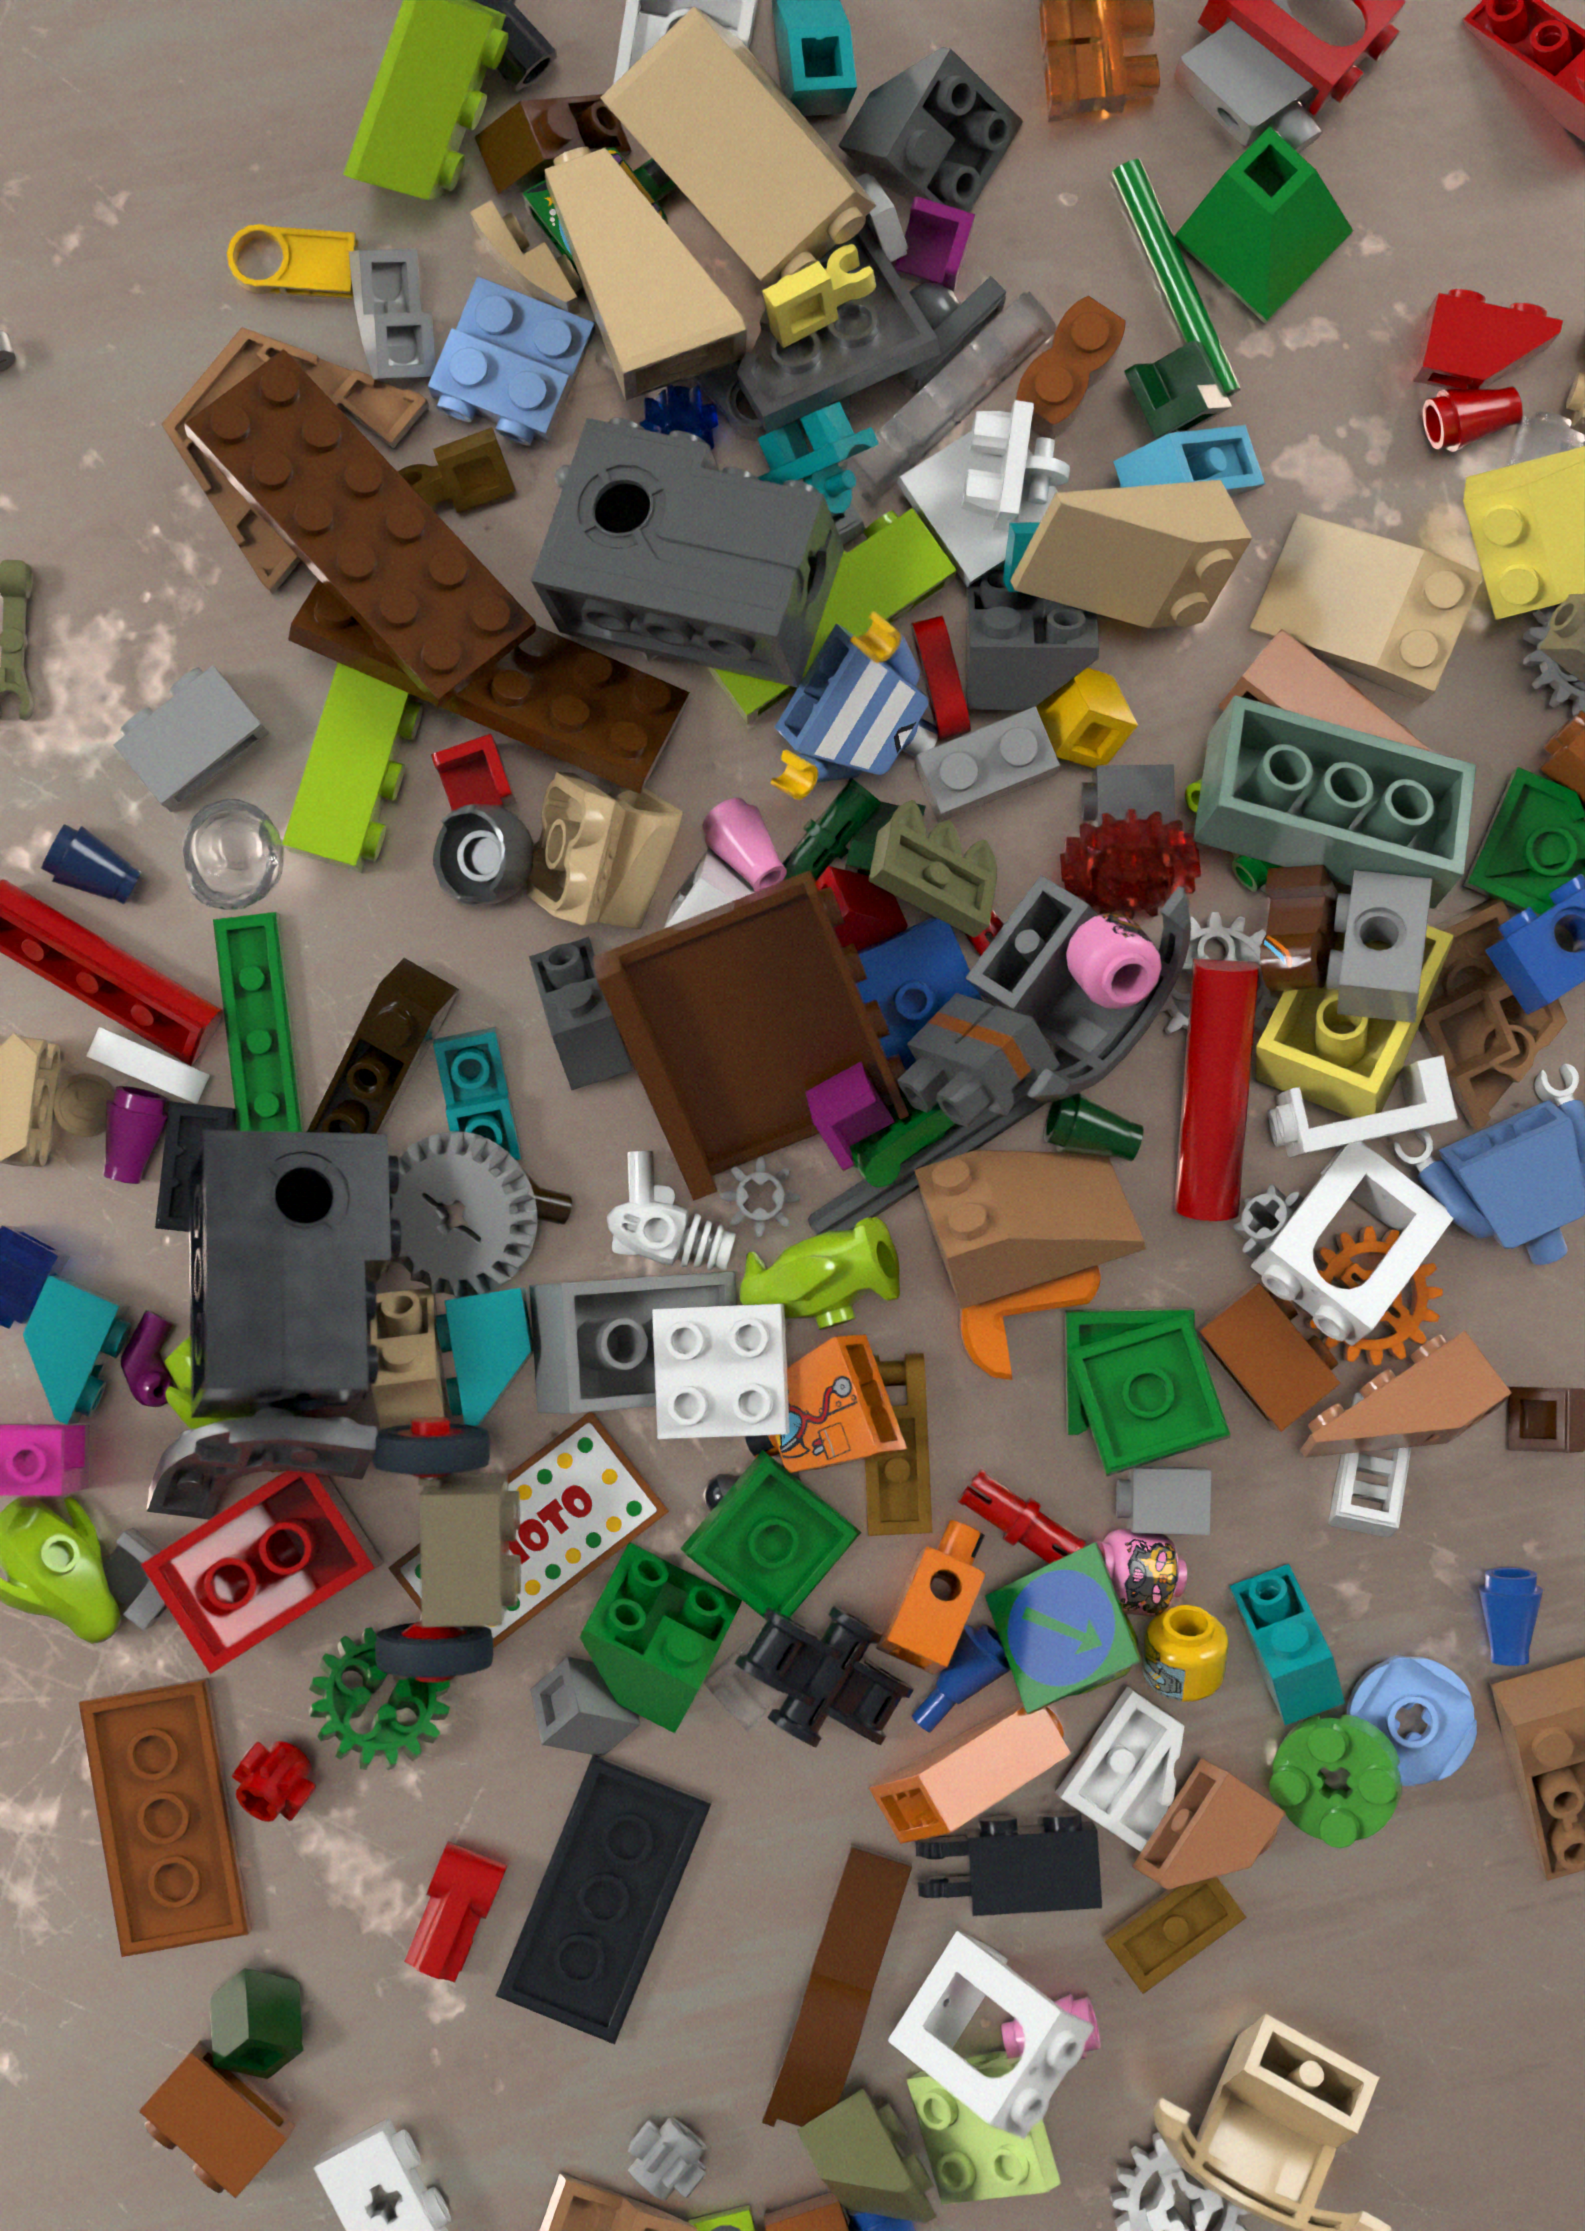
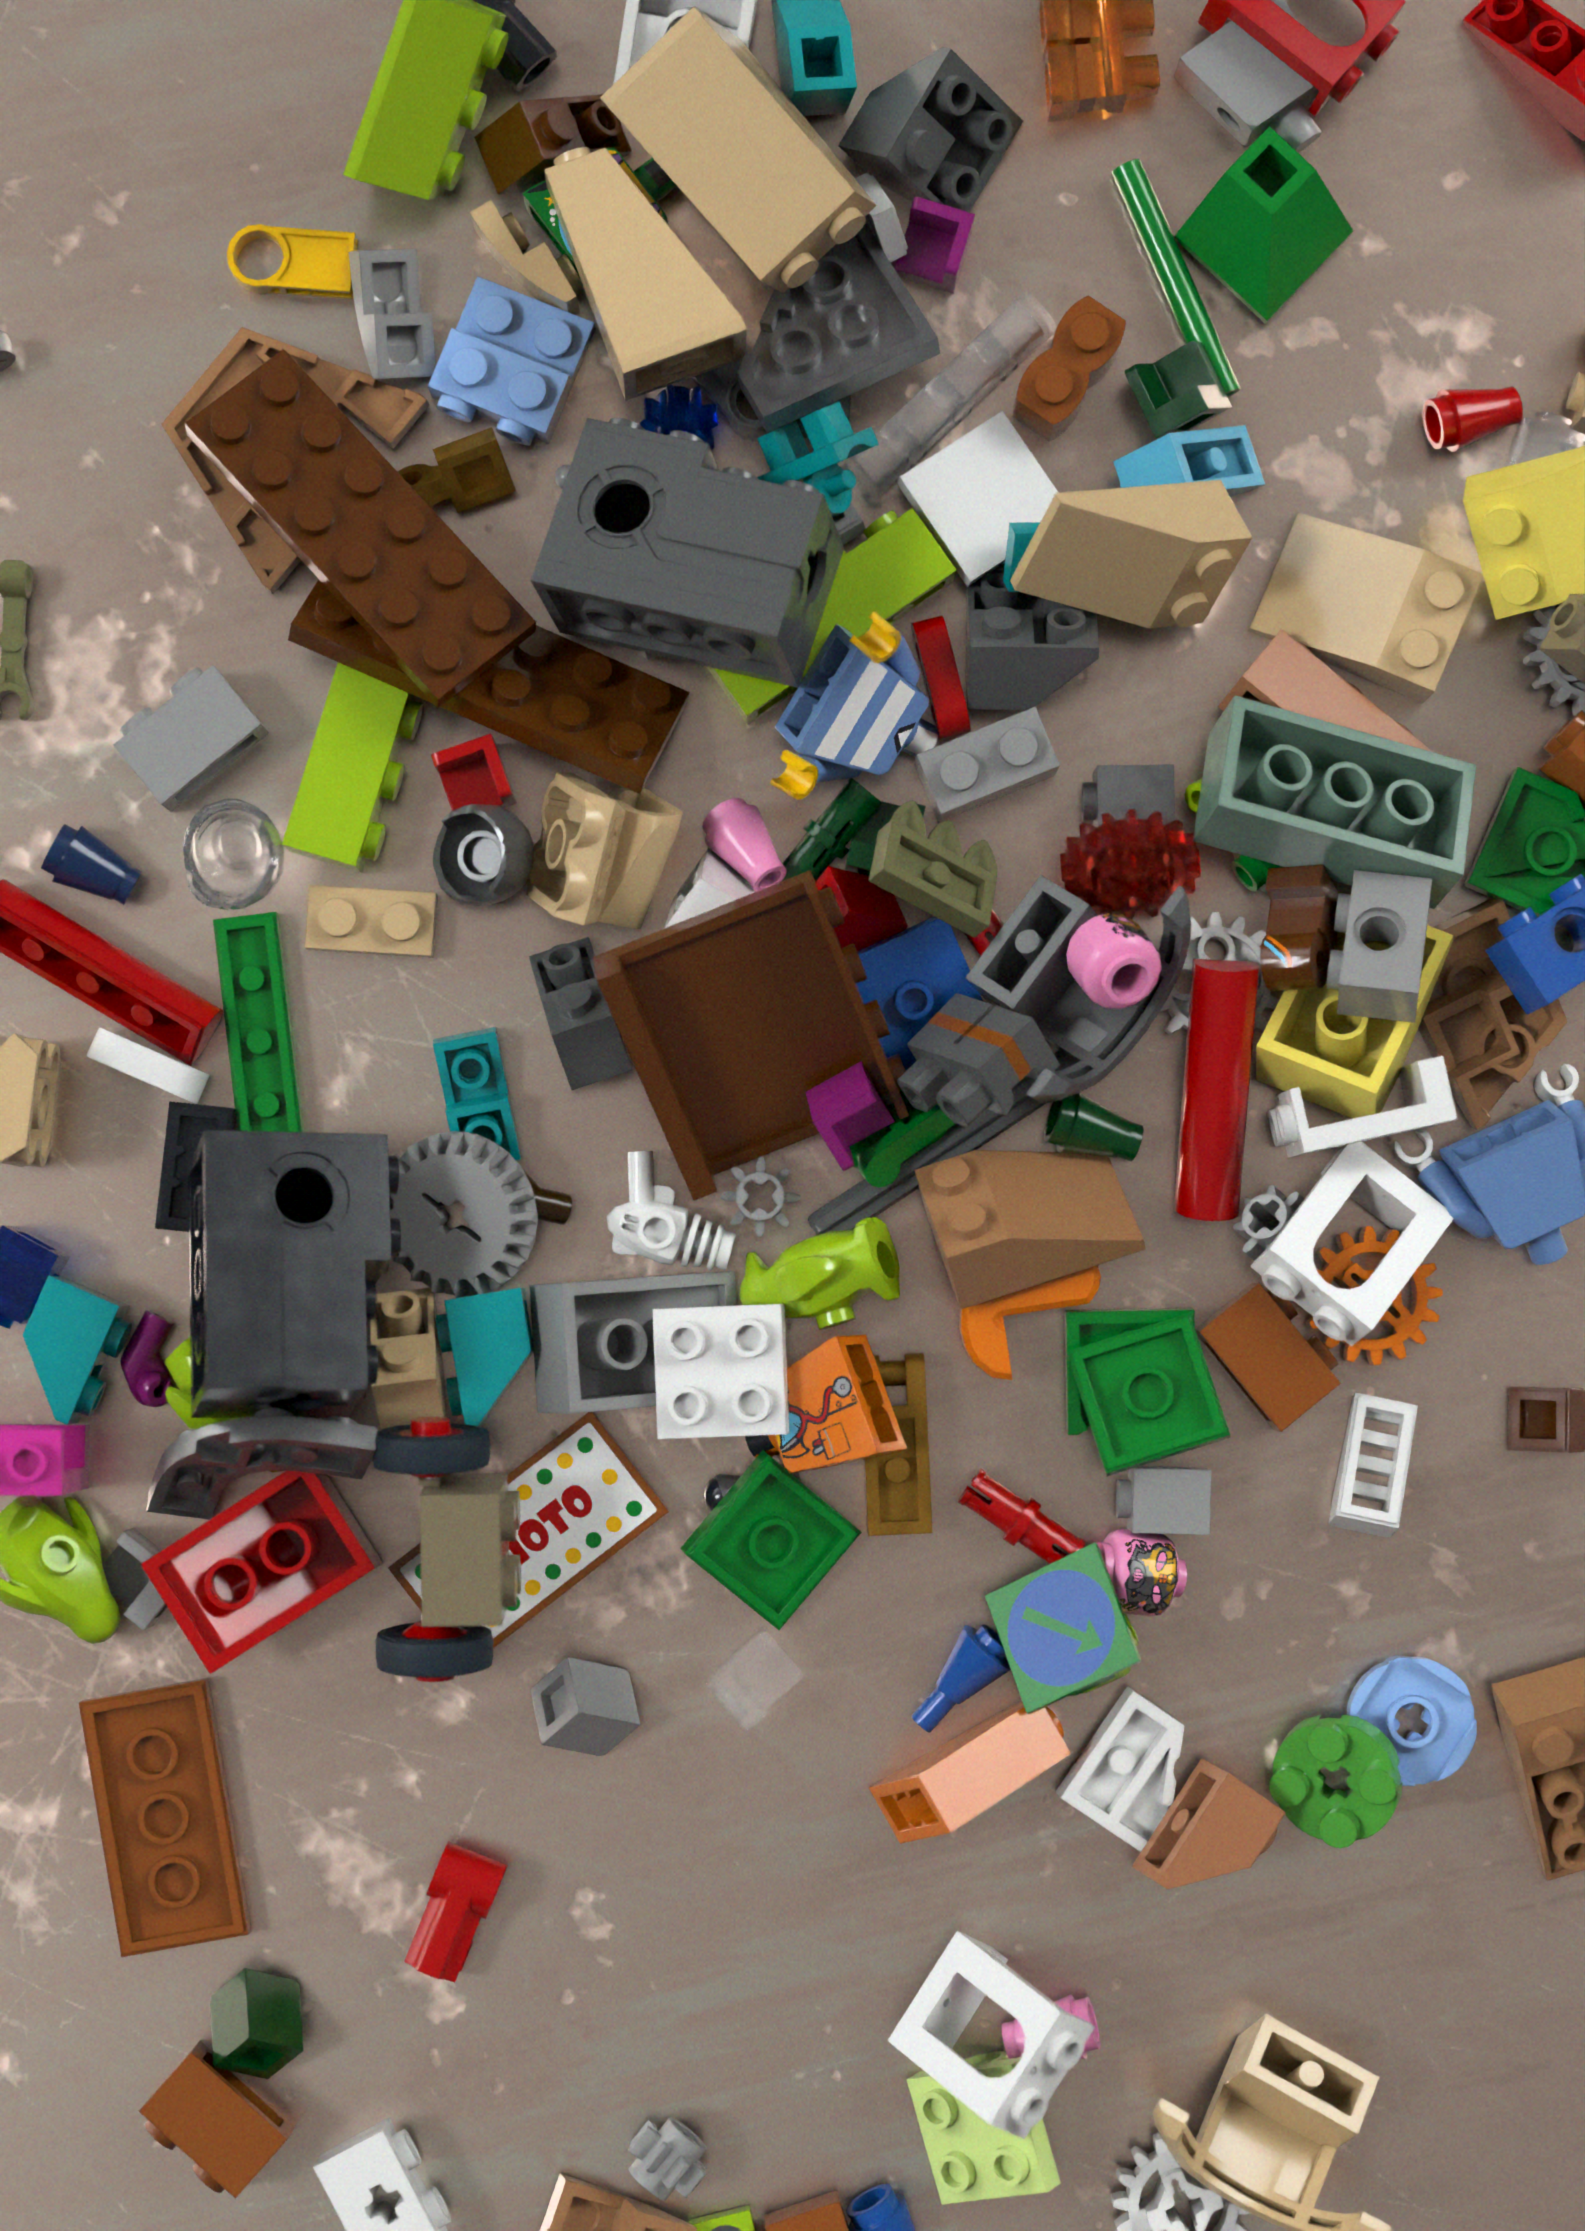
(82, 1104): tan piece -> none
(132, 1129): magenta cone -> none
(273, 1781): red gear -> none
(371, 921): none -> tan plate
(385, 1051): dark brown slope -> none
(386, 1733): green gear -> none
(603, 1898): black tile -> none
(656, 1635): green slope -> none
(811, 296): light yellow plate -> none
(824, 1676): black axle -> none
(839, 1987): reddish brown piece -> none
(863, 2161): olive slope -> none
(922, 1626): orange torso -> none
(952, 323): dark grey tile -> none
(1008, 436): white hips -> none
(1020, 1866): black hinge -> none
(1087, 719): yellow panel -> none
(1173, 1930): pearl gold plate -> none
(1185, 1654): yellow head -> none
(1288, 1644): teal slope -> none
(1423, 1406): nougat slope -> none
(1479, 342): red slope -> none
(1510, 1613): blue cone -> none

